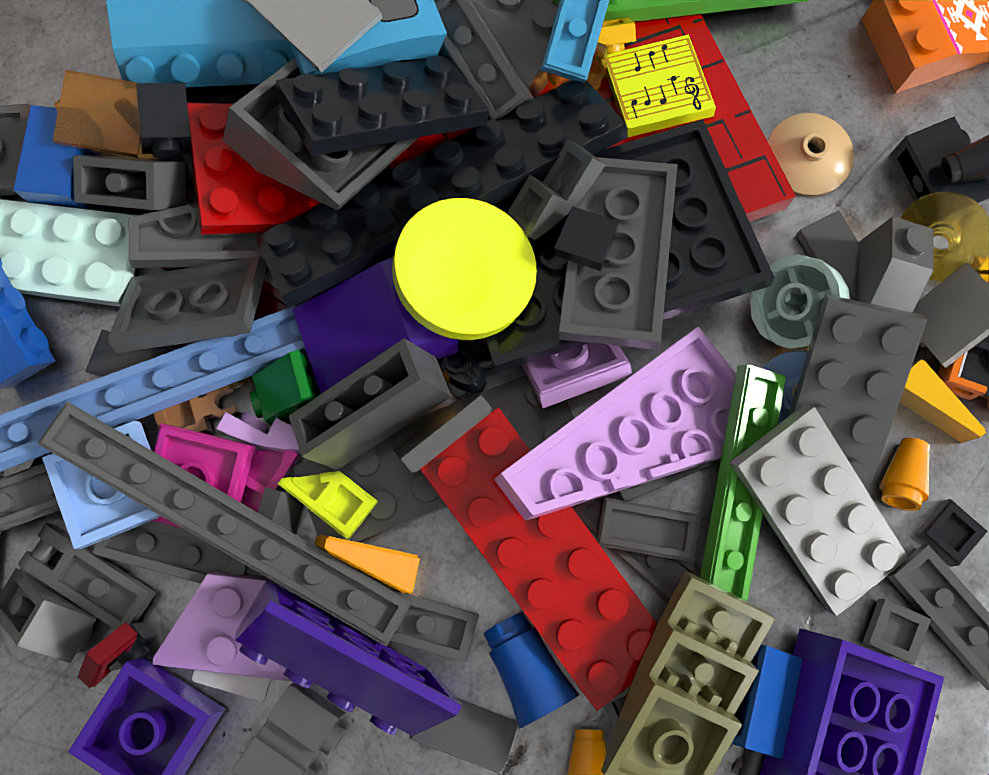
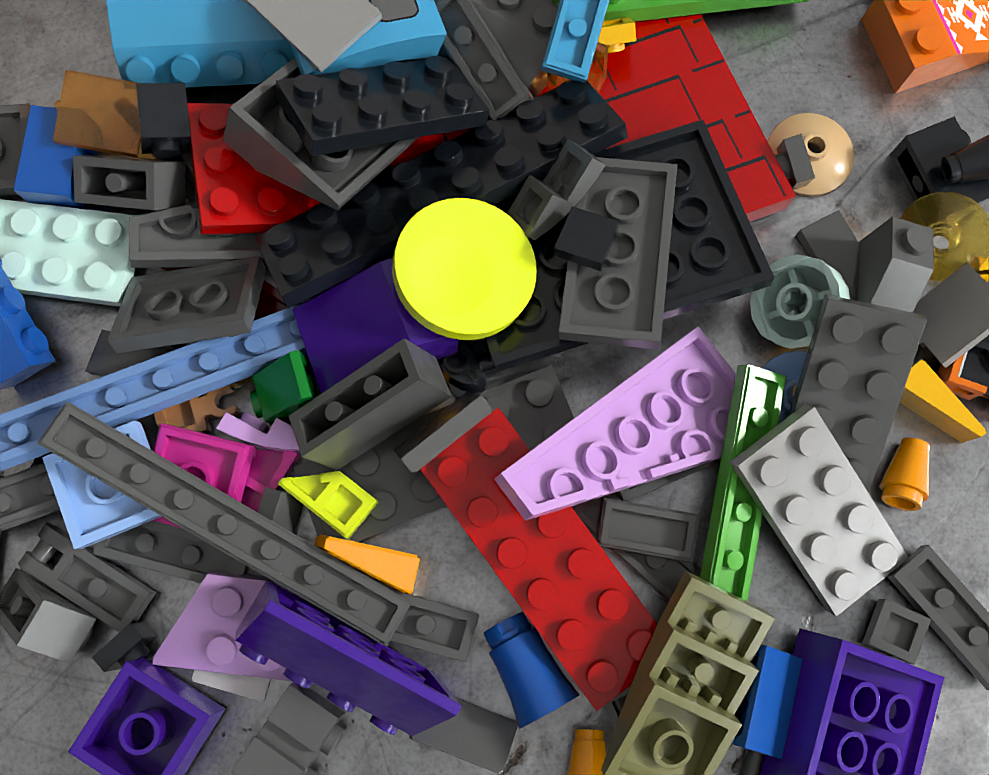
(95, 663): dark red tile -> none
(576, 372): lavender tile -> none
(659, 86): neon yellow tile -> none
(795, 161): none -> dark grey plate
(951, 532): black tile -> none

